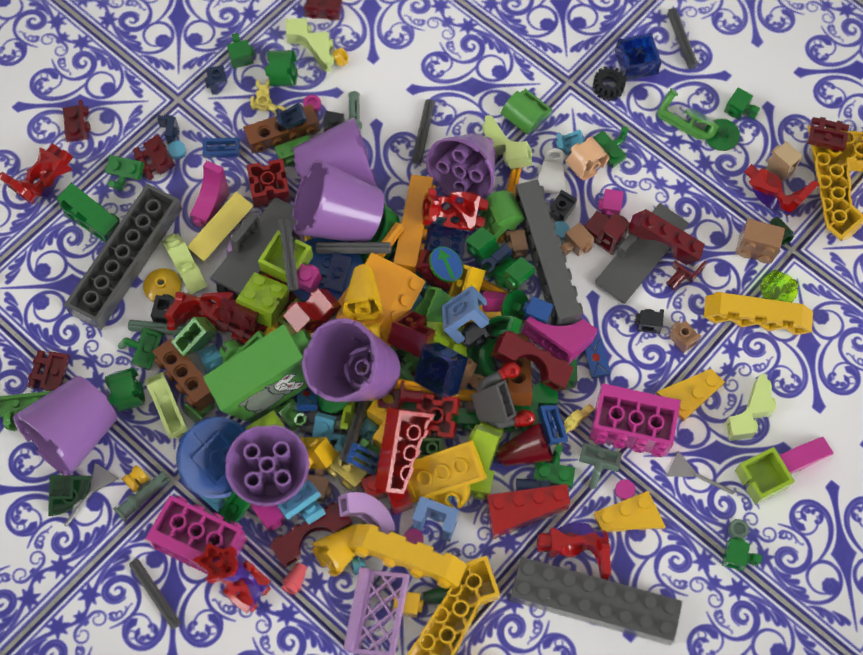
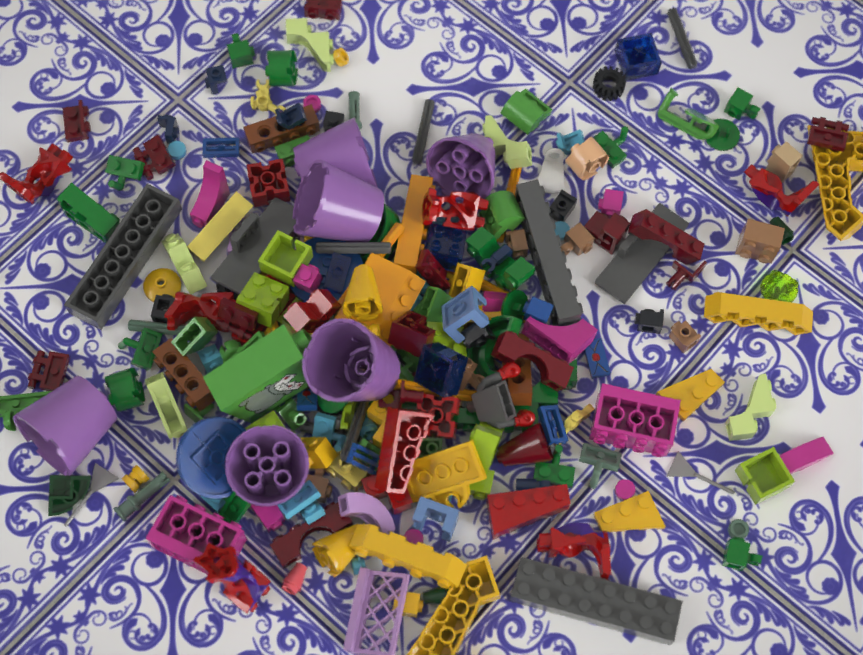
(155, 594): dark grey axle -> none
(288, 253): dark grey axle -> none
(446, 264): blue piece -> none

